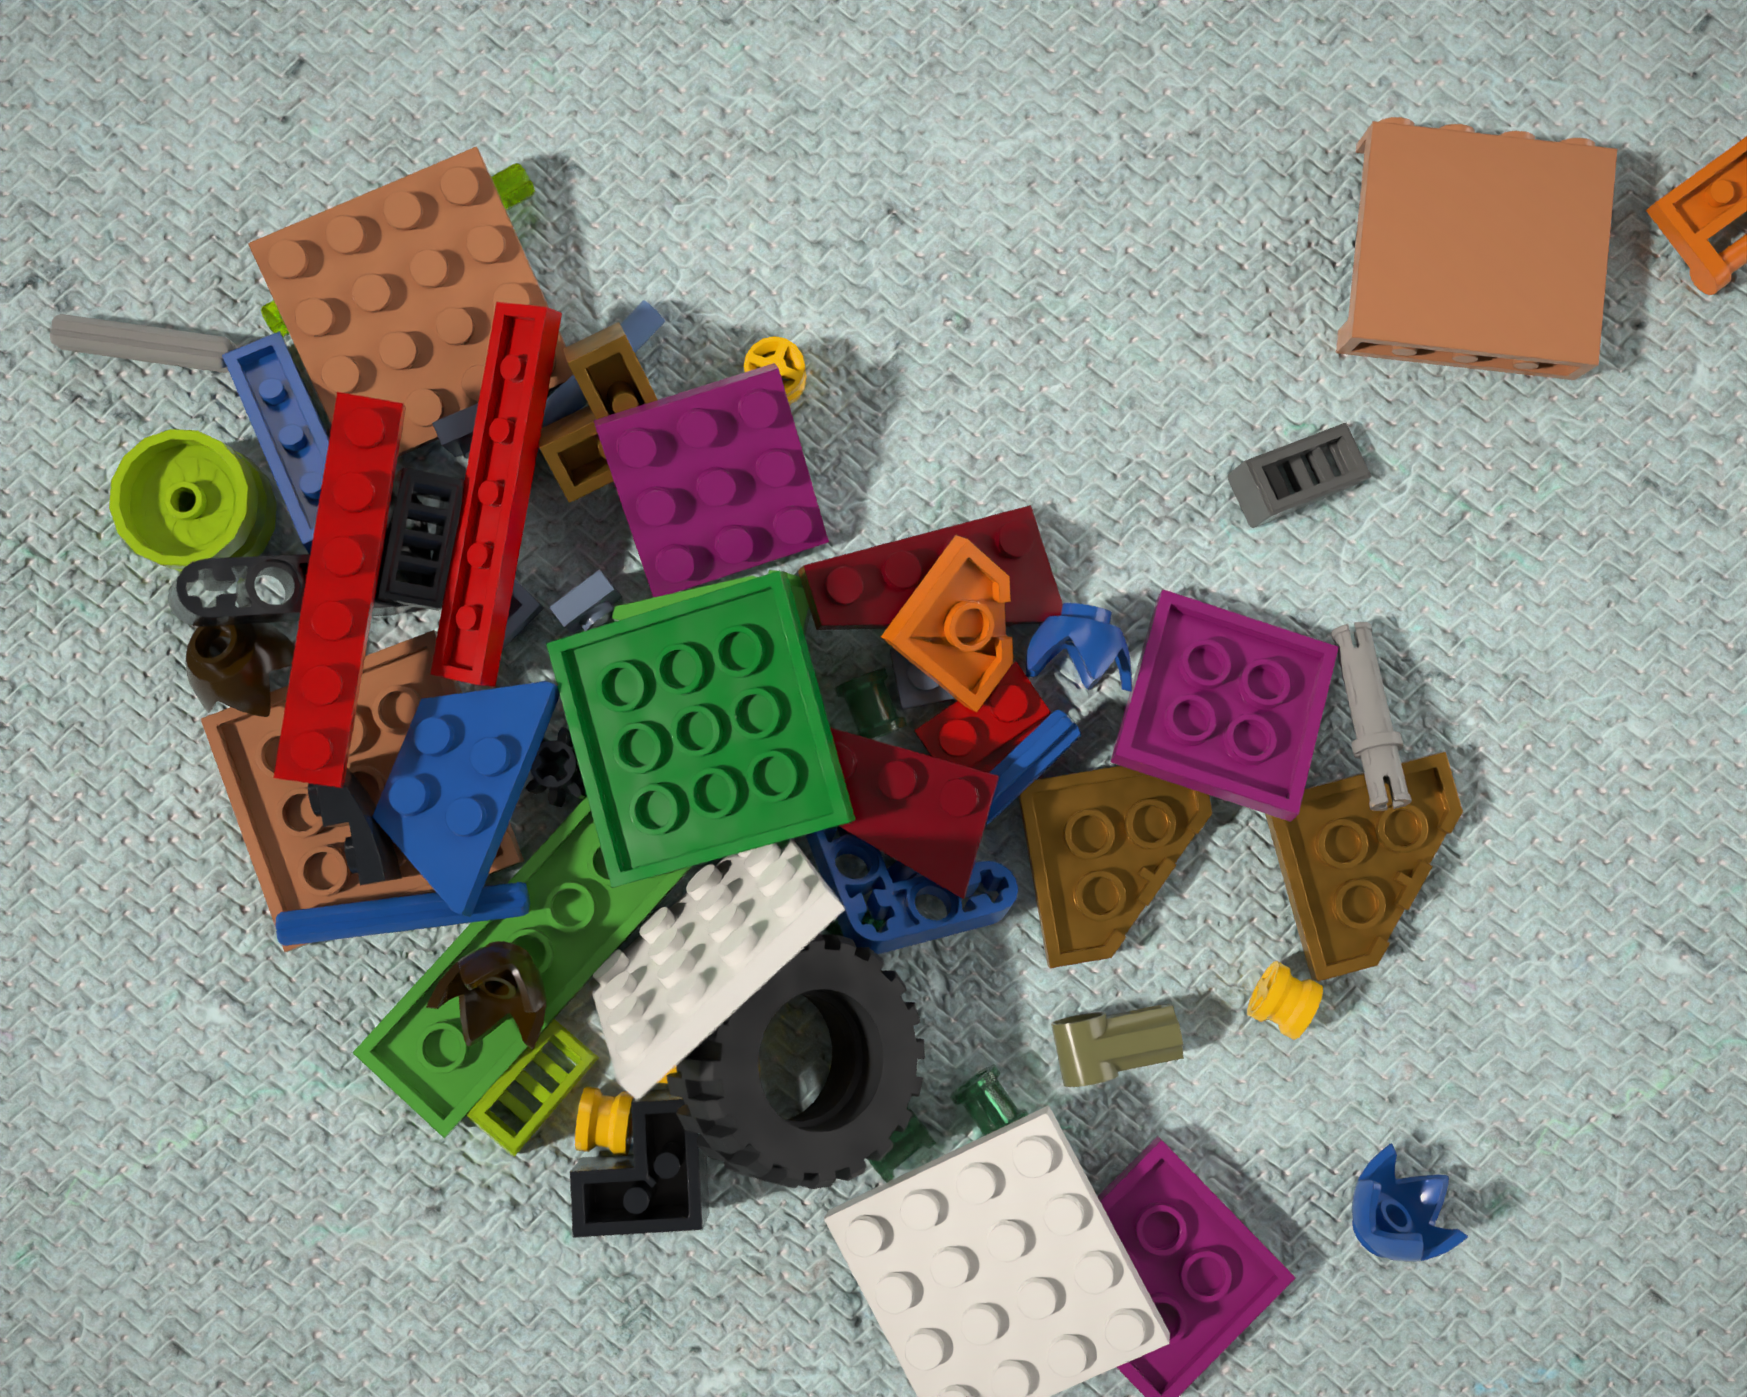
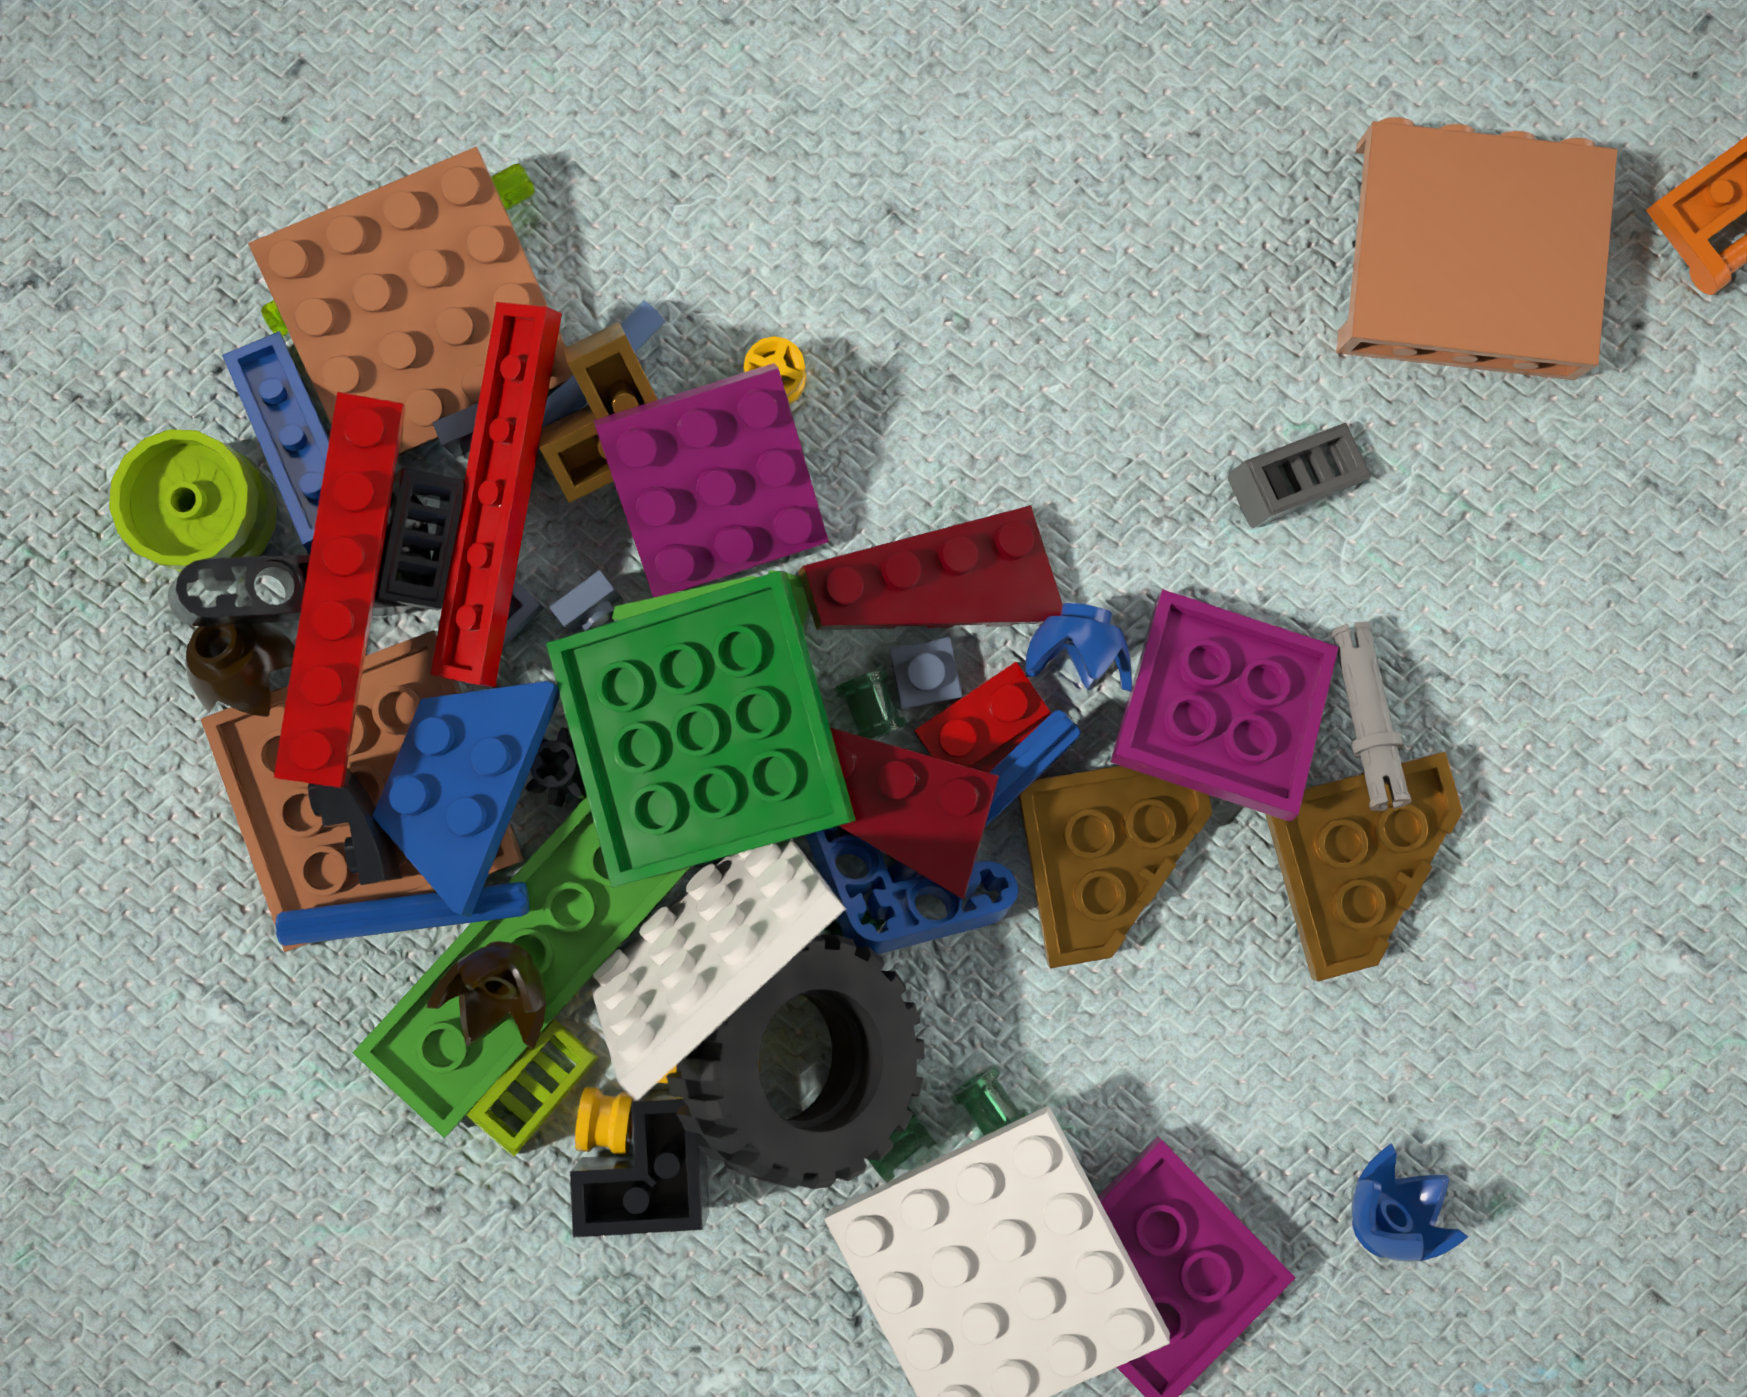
(140, 342): light grey axle -> none
(957, 624): orange plate -> none
(1098, 1046): olive piece -> none
(1285, 1000): yellow wheel -> none

